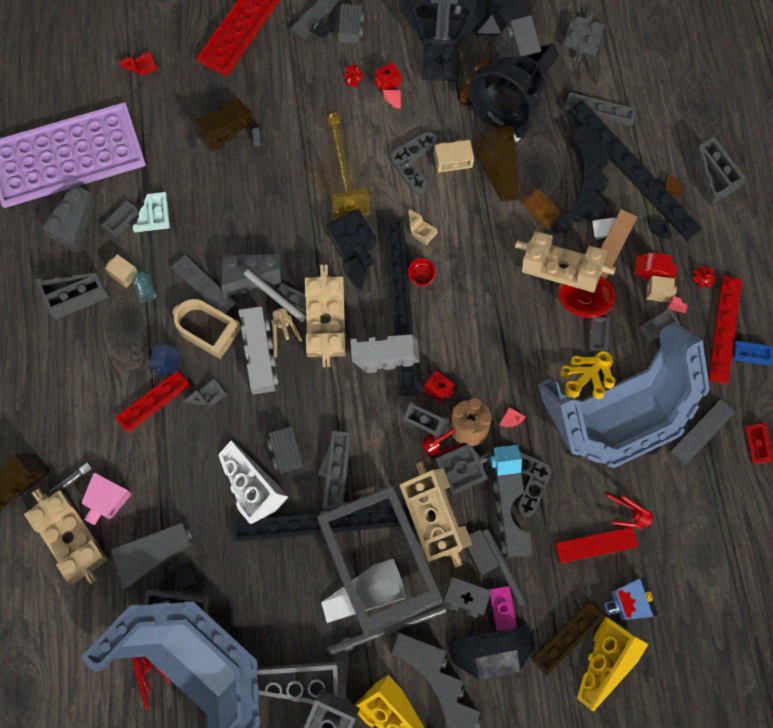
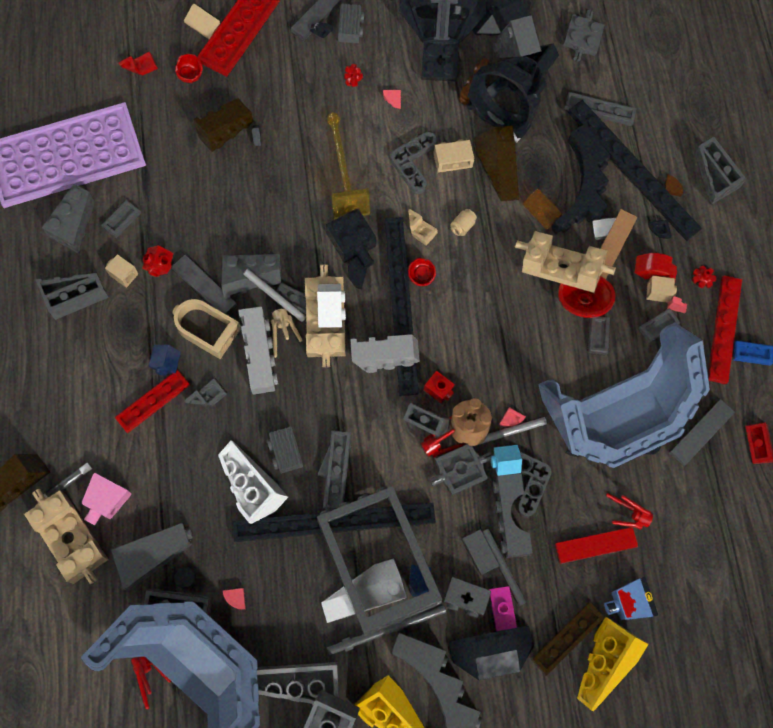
(144, 287): clear light blue brick -> none
(153, 214): light aqua wing -> none
(157, 261): none -> red brick
(188, 68): none -> red hair
(201, 21): none -> tan slope
(235, 598): none -> coral tile
(329, 305): none -> white brick
(387, 77): red brick -> none
(416, 581): none -> dark blue slope
(438, 536): tan brick -> none
(463, 222): none -> tan brick
(515, 429): none -> light grey bar
(602, 360): yellow plant -> none

